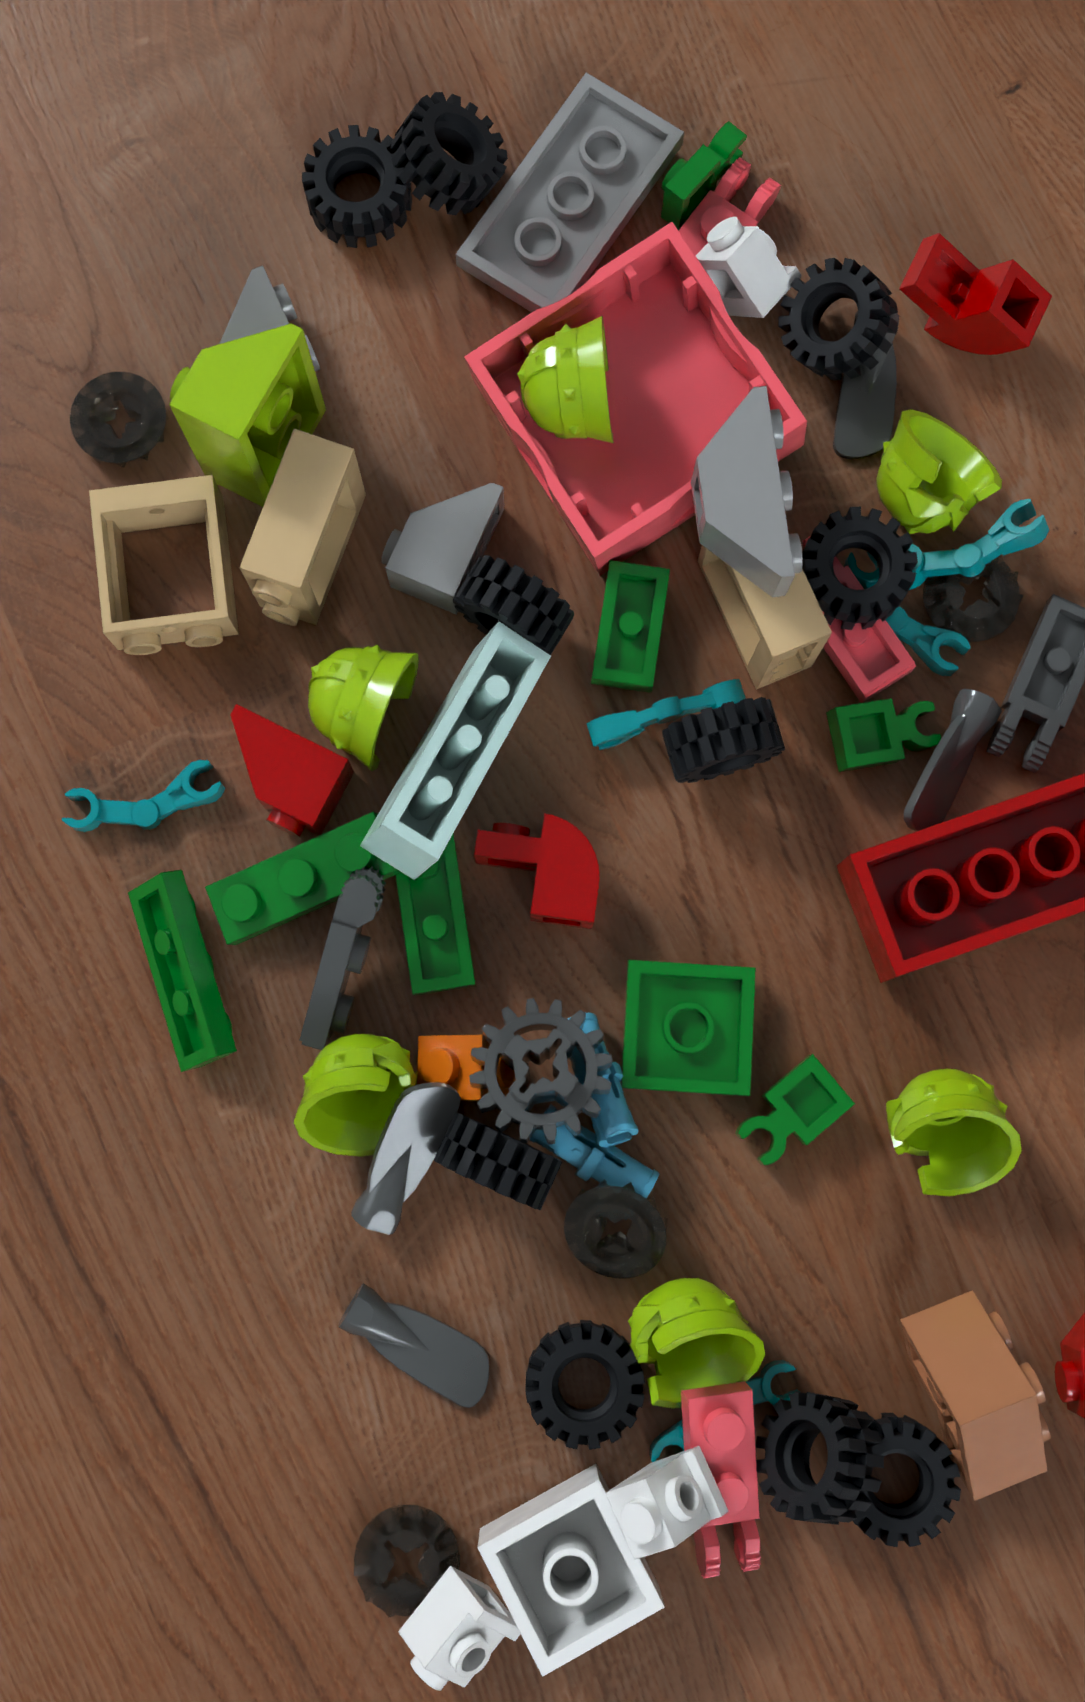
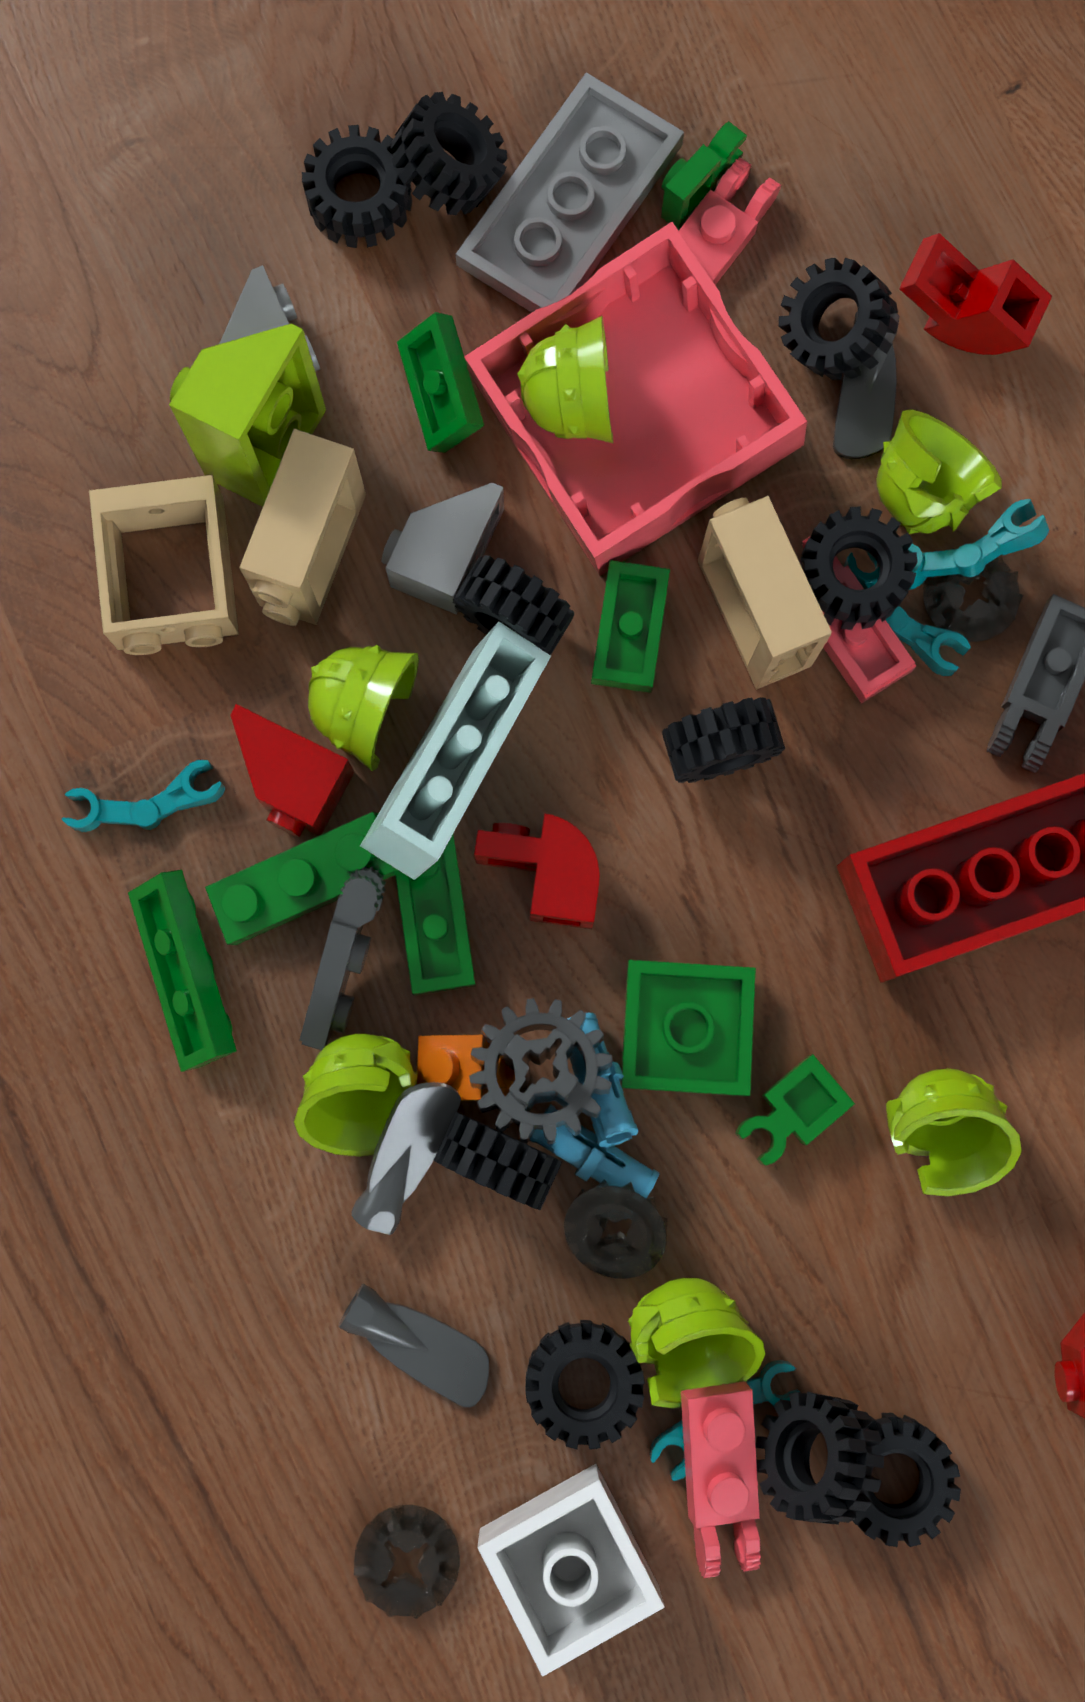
(98, 404): clear smoke gear -> none
(440, 383): none -> green plate
(456, 1630): white brick -> none
(622, 726): teal piece -> none
(666, 1502): white brick -> none
(744, 497): light grey slope -> none
(745, 268): white brick -> none
(873, 734): green plate -> none
(944, 773): dark grey piece -> none
(979, 1392): nougat brick -> none

